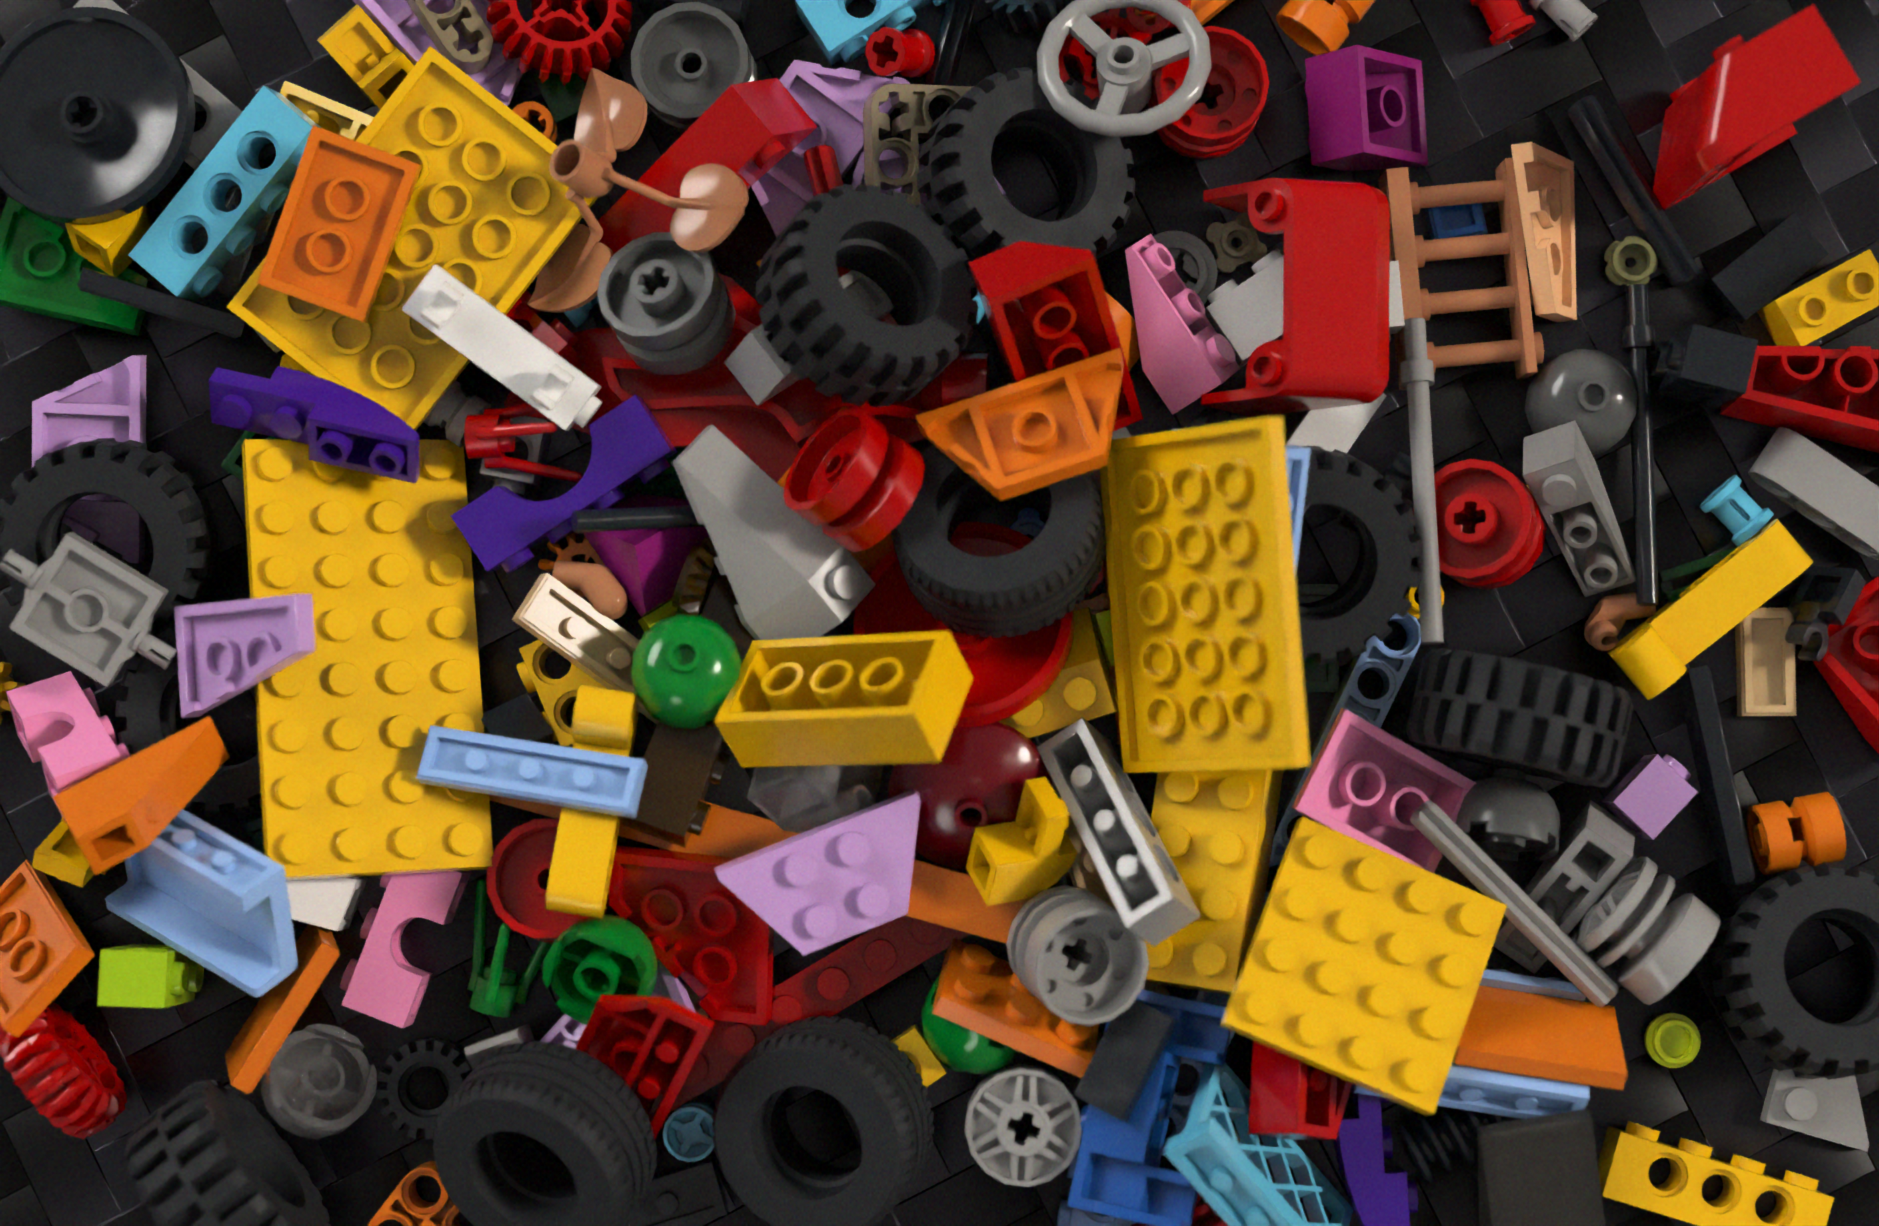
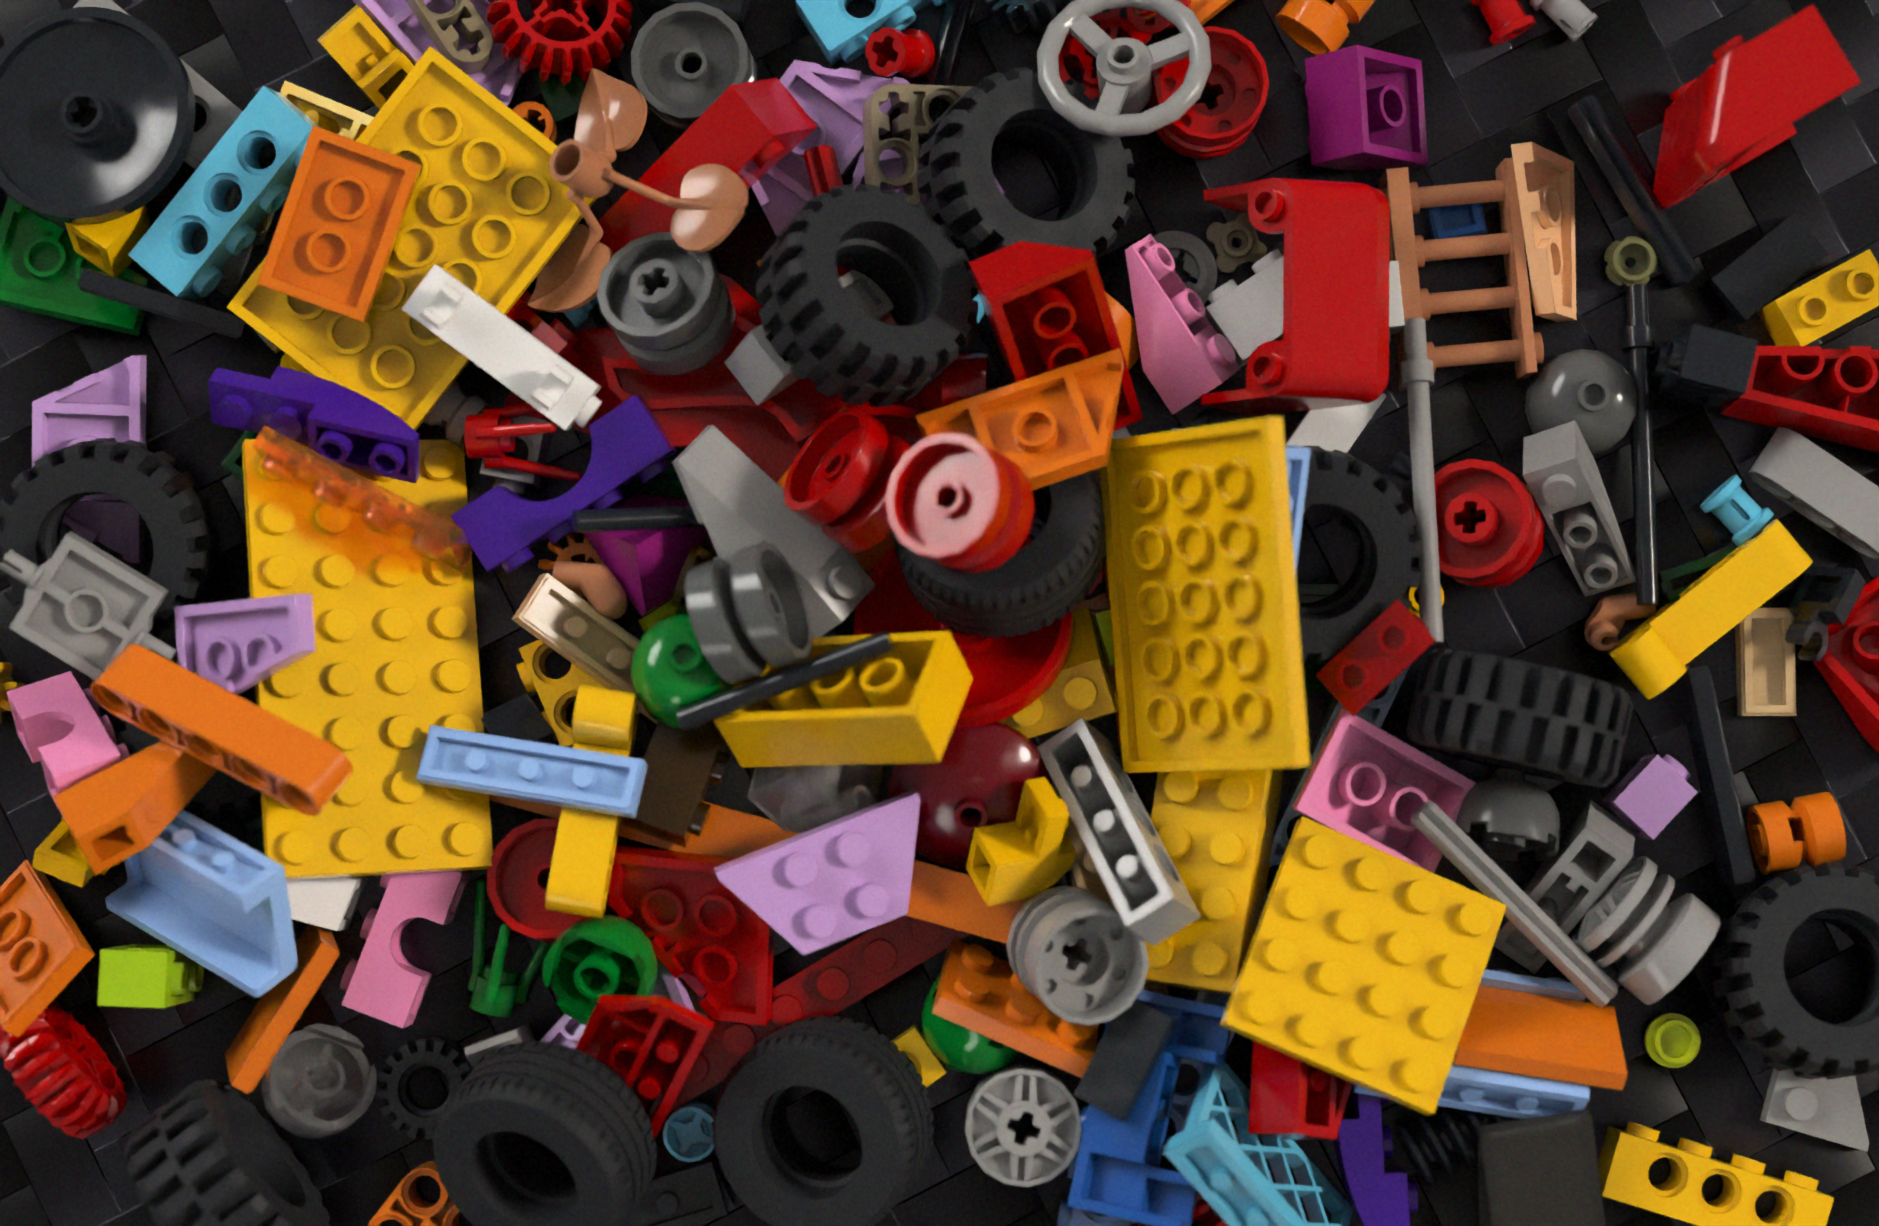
(222, 729): none -> orange beam
(374, 503): none -> clear orange wing
(748, 612): none -> dark grey wheel
(785, 680): none -> black bar
(959, 503): none -> wheel
(1376, 657): none -> red hinge

